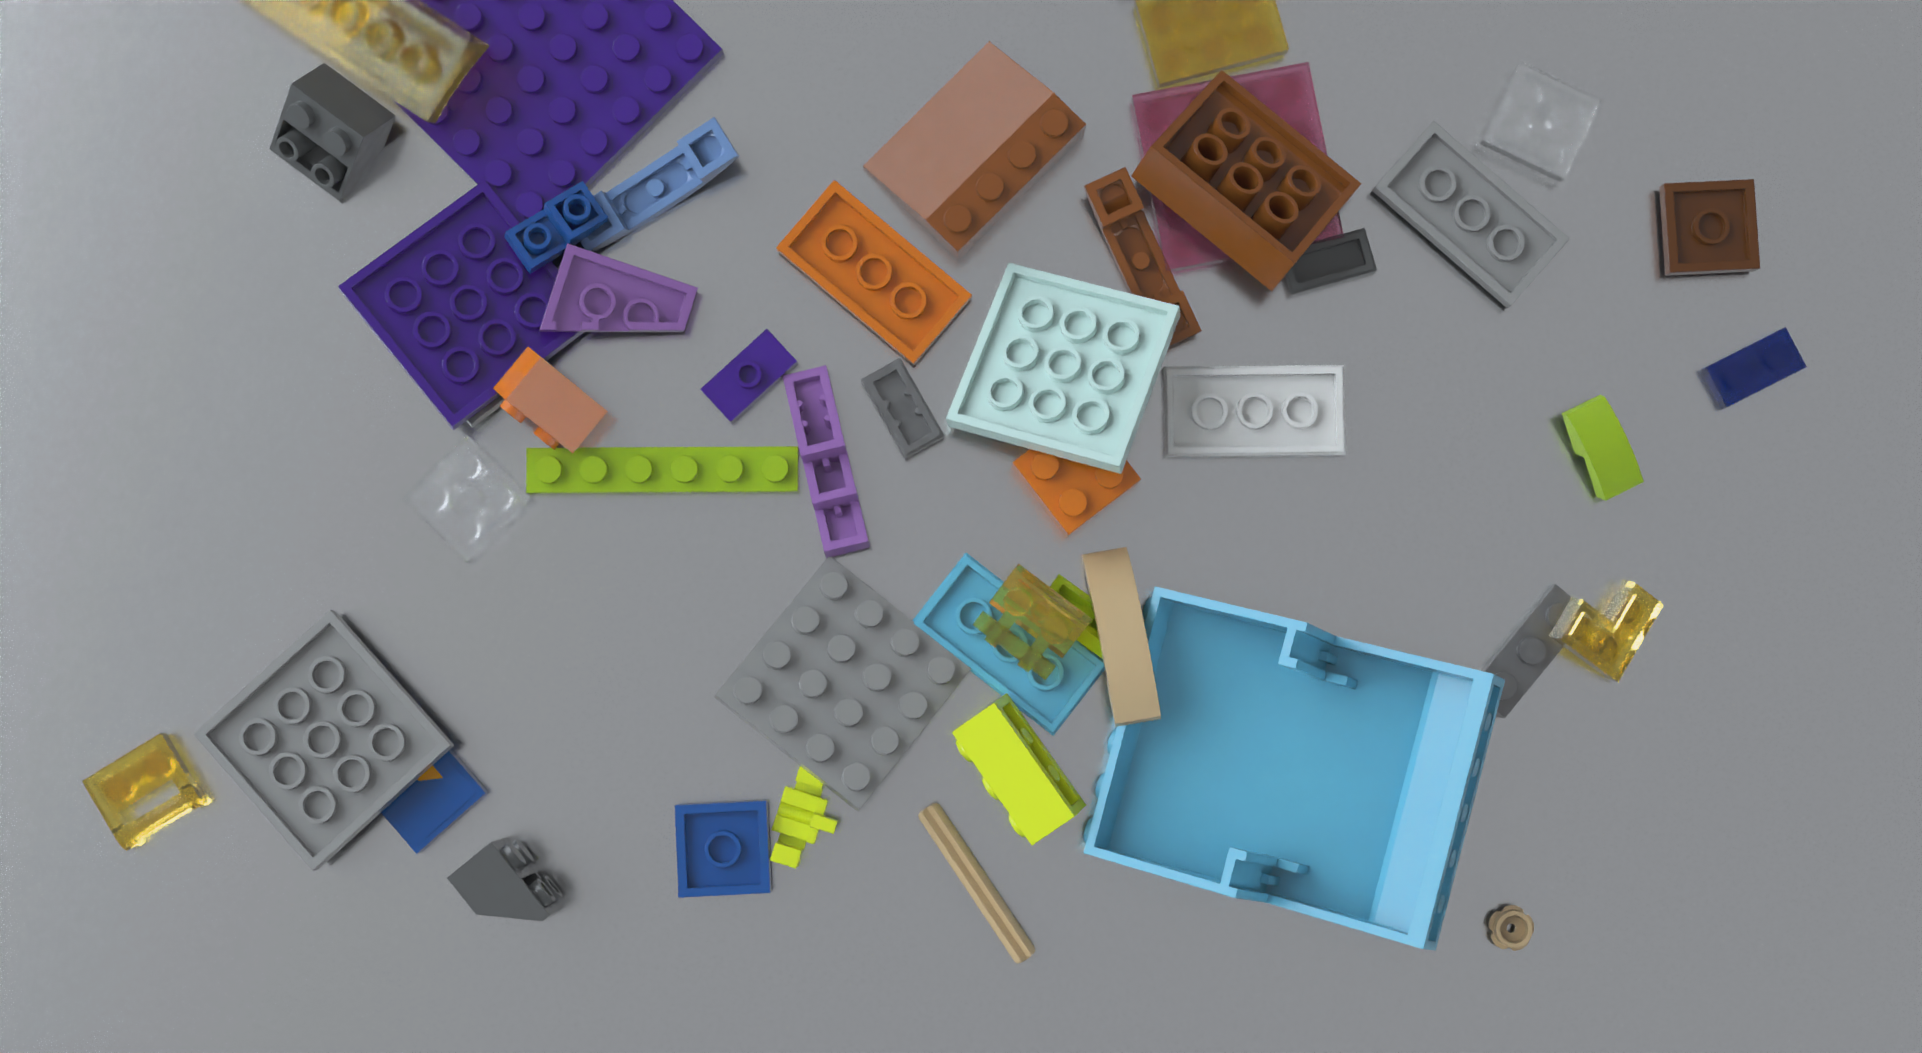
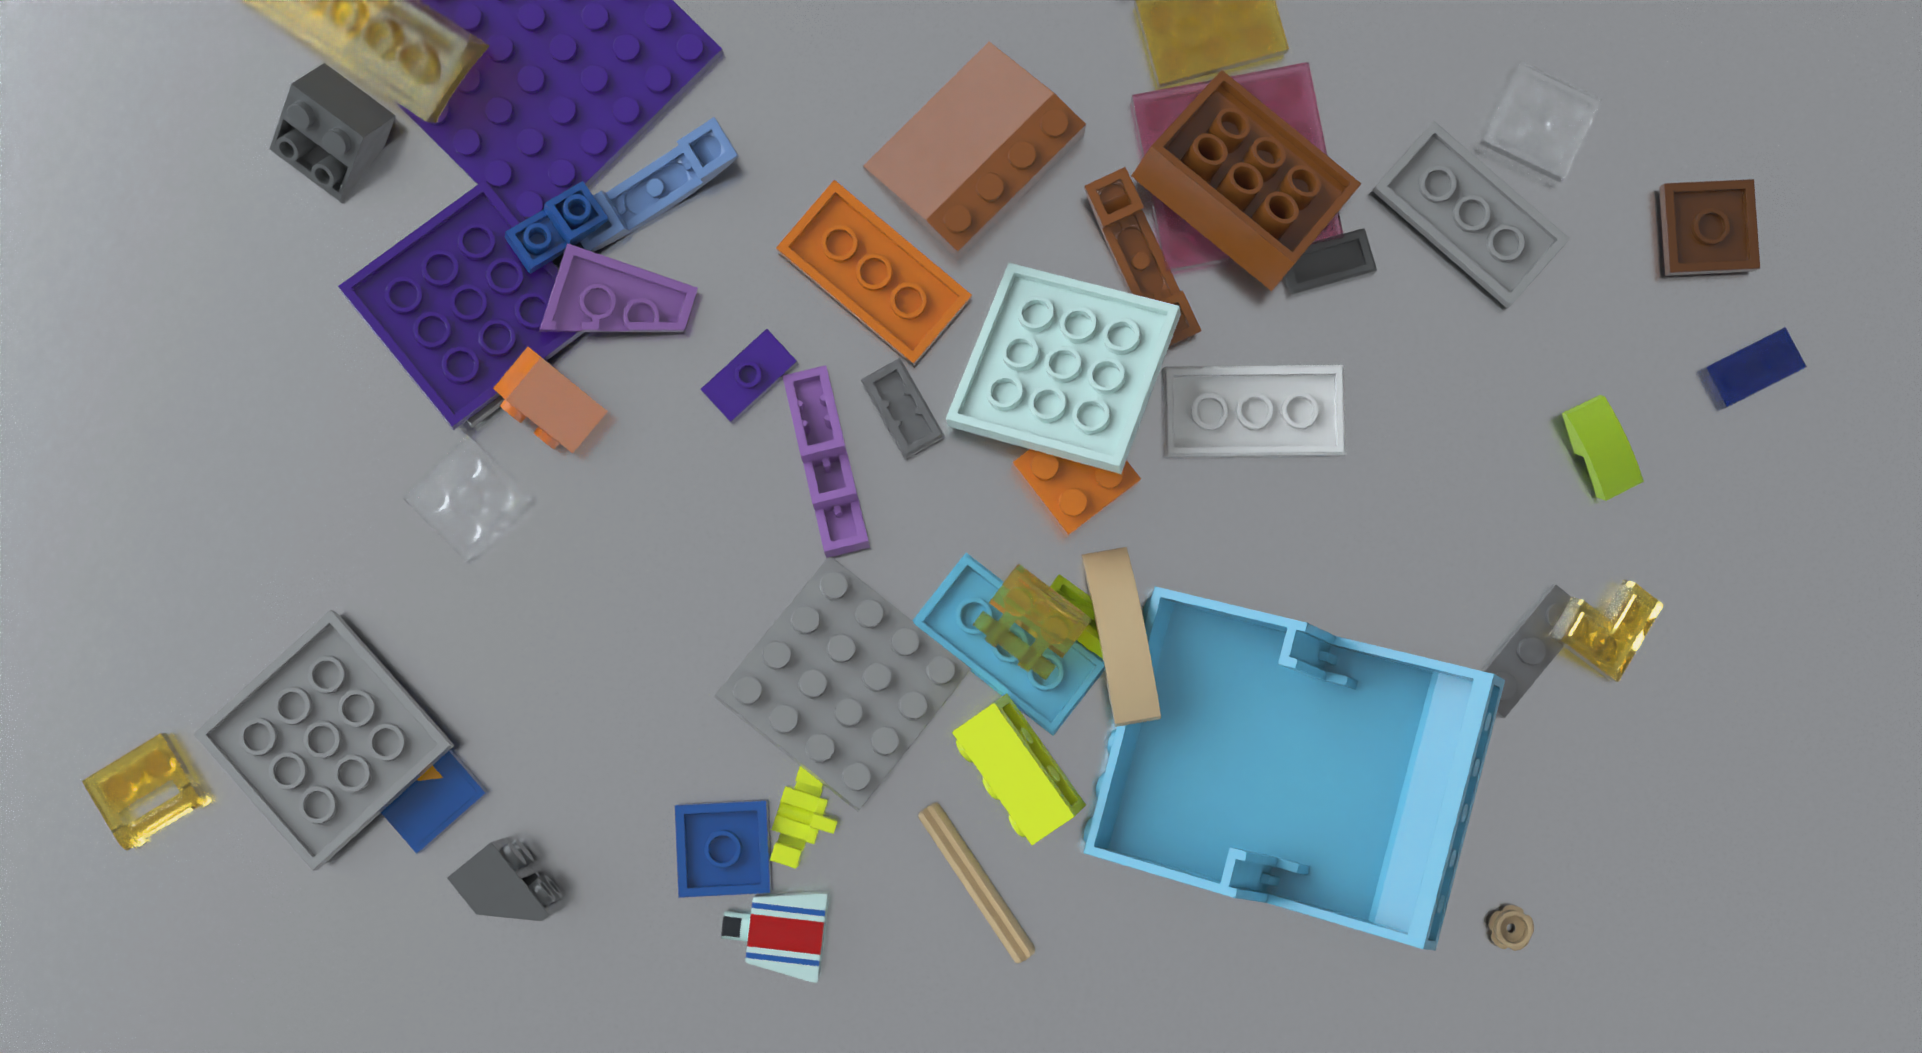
(662, 470): lime plate -> none
(783, 932): none -> torso

